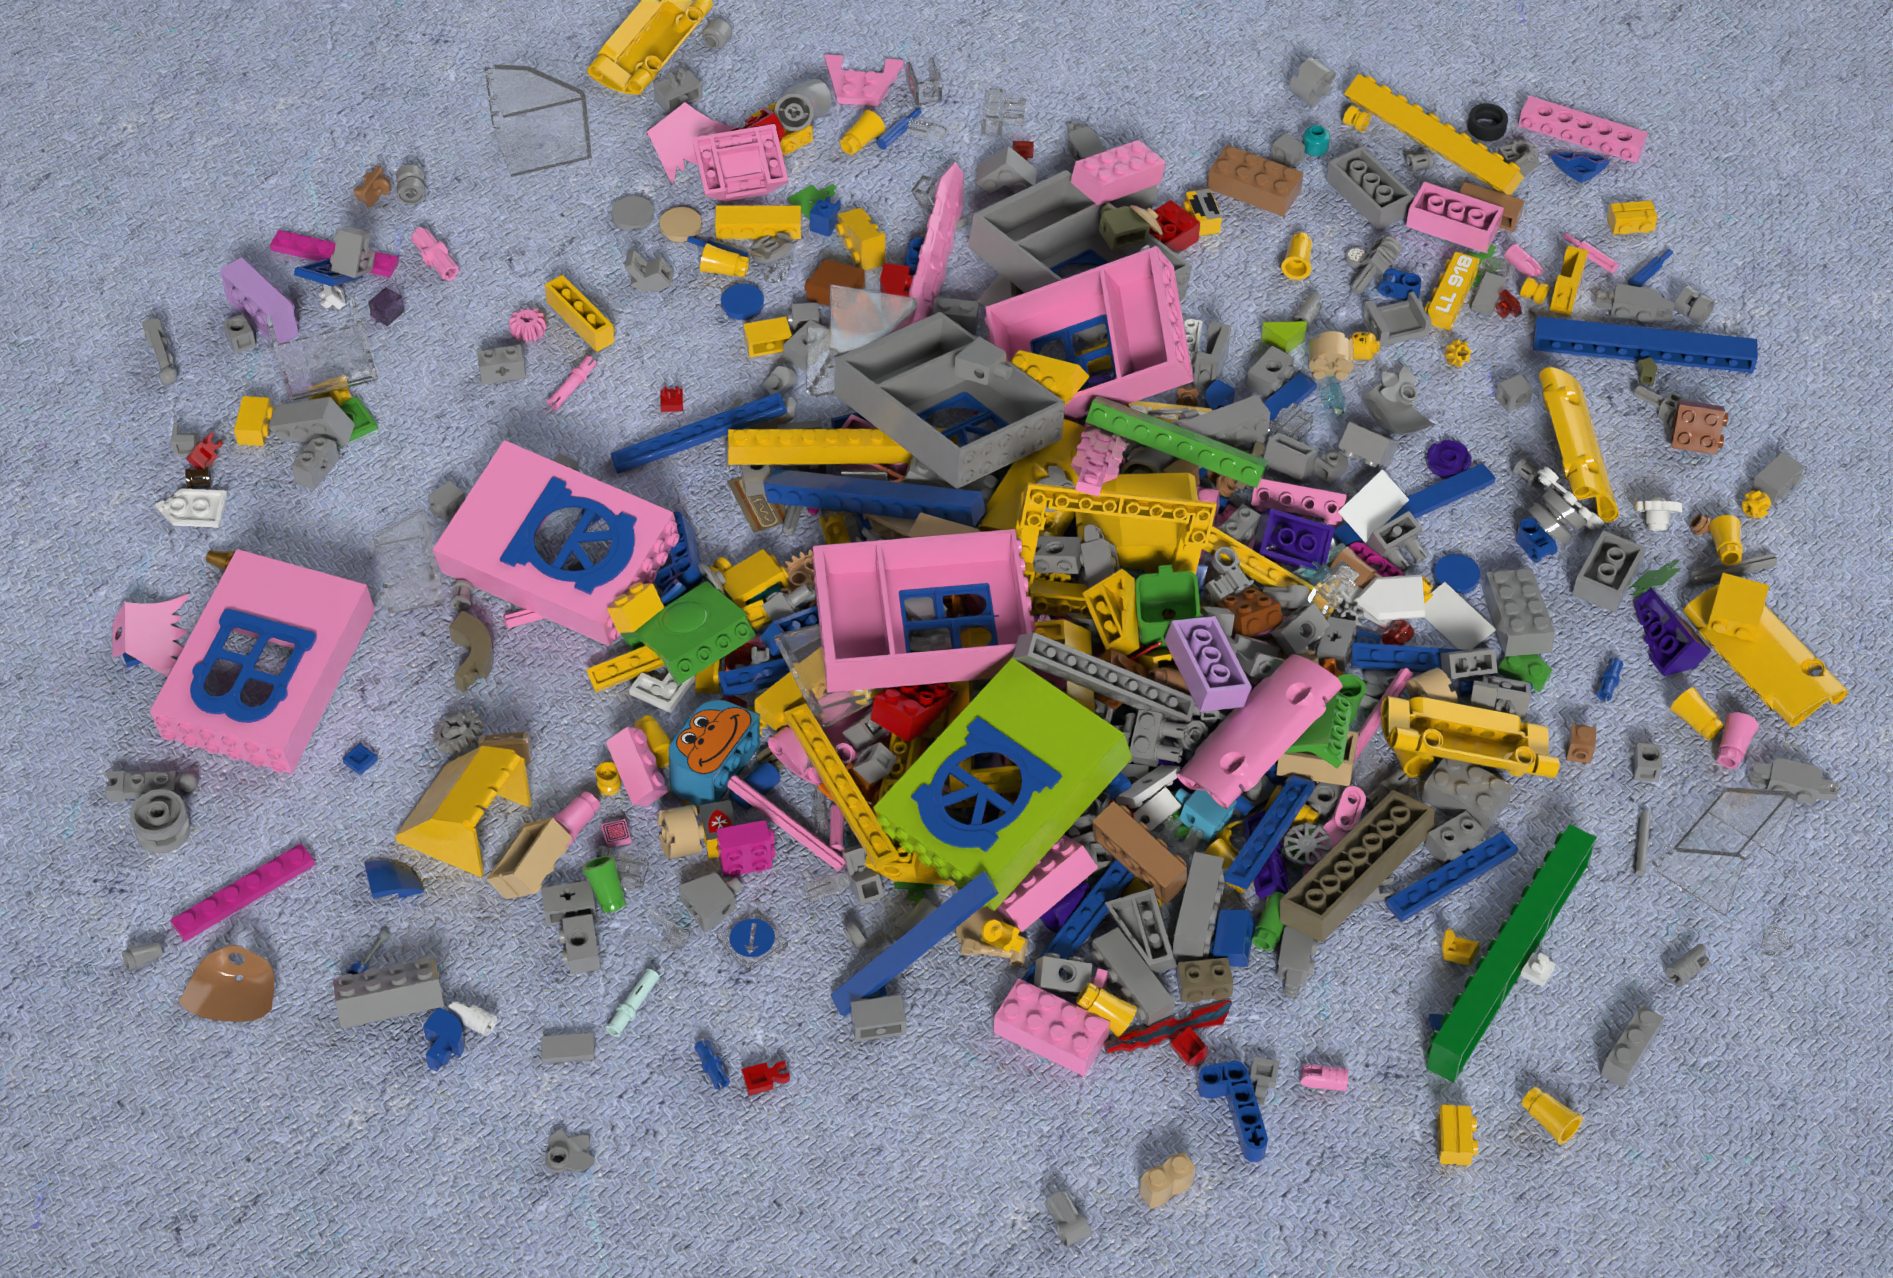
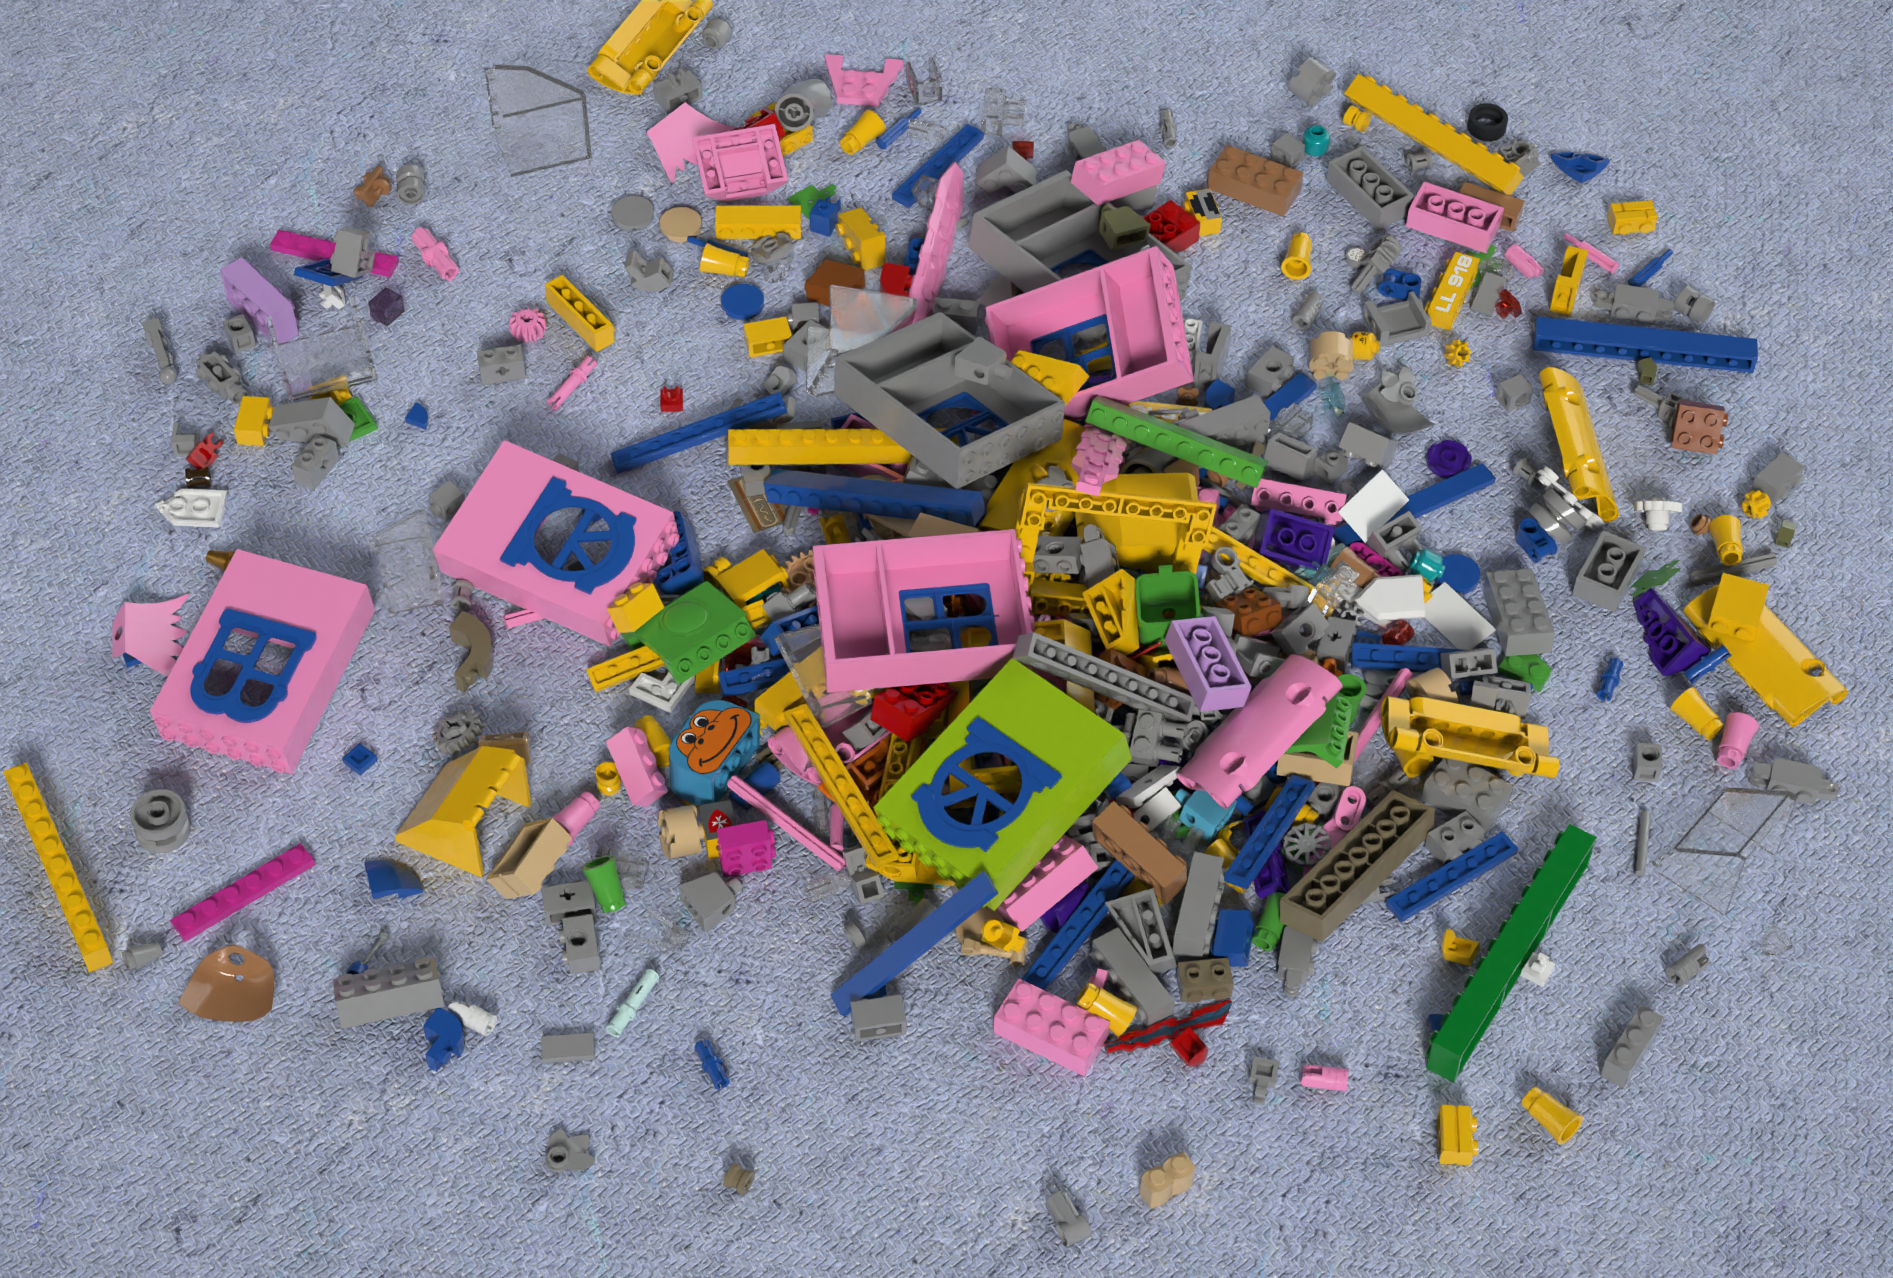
(58, 867): none -> yellow brick
(133, 785): light grey plate -> none
(220, 377): none -> light grey brick
(417, 416): none -> blue tile
(616, 833): bright pink tile -> none
(674, 590): blue brick -> none
(715, 579): light grey dish -> none
(739, 1178): none -> dark tan wheel
(752, 940): tile -> none
(761, 1078): red plate -> none
(866, 474): light grey plate -> none
(874, 762): light grey brick -> none
(936, 166): none -> blue plate
(1048, 977): light grey brick -> none
(1150, 216): tan dish -> none
(1168, 128): none -> light grey pin
(1225, 486): medium nougat plate -> none
(1239, 1110): blue beam -> none
(1283, 334): lime slope -> none
(1427, 563): none -> teal head
(1534, 290): yellow wheel -> none
(1581, 743): medium nougat brick -> none
(1583, 129): bright pink brick -> none
(1707, 663): none -> blue pin
(1786, 533): none -> olive piece

